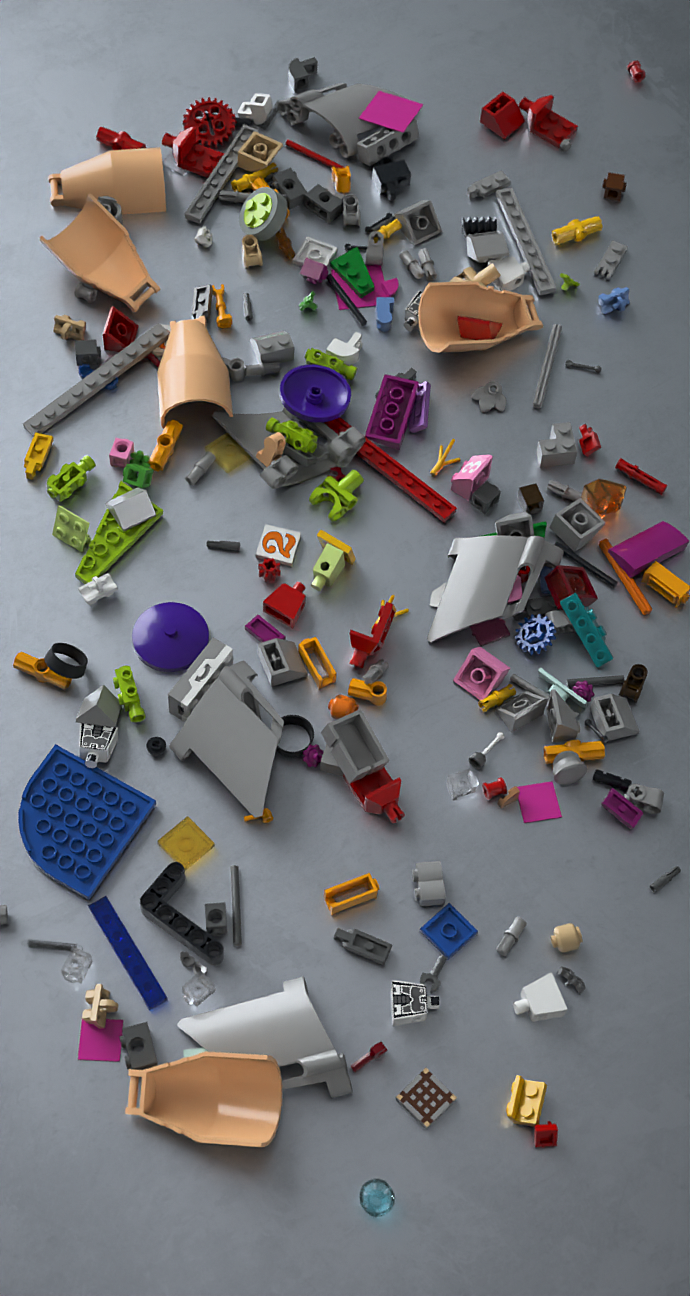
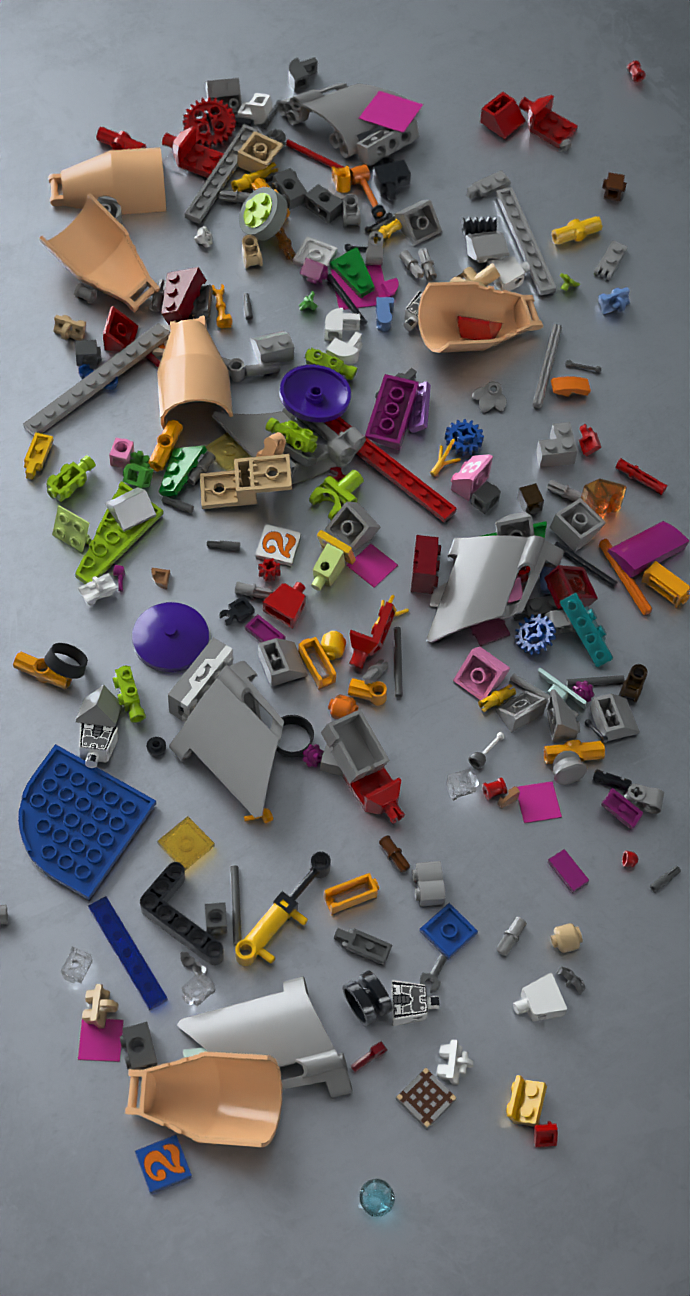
(58, 946): dark grey piece -> none
(120, 572): none -> magenta hand
(157, 298): none -> light grey axle
(161, 577): none -> medium nougat tile
(163, 1164): none -> tile
(178, 468): none -> green wing
(178, 504): none -> dark grey piece
(180, 293): none -> dark red wedge
(225, 90): none -> light grey slope
(238, 609): none -> black plate
(245, 481): none -> tan bracket
(252, 590): none -> light grey axle
(277, 135): none -> dark grey gear
(283, 909): none -> yellow piece
(333, 644): none -> yellow head
(337, 321): none -> white brick
(353, 525): none -> light grey slope
(361, 175): none -> orange piece
(367, 998): none -> black wheel
(372, 565): none -> dark pink piece
(394, 853): none -> reddish brown axle
(397, 662): none -> dark grey piece
(425, 564): none -> dark red wedge
(457, 1062): none -> white hips
(466, 437): none -> blue gear
(567, 385): none -> orange slope
(568, 871): none -> magenta tile
(629, 859): none -> red hinge

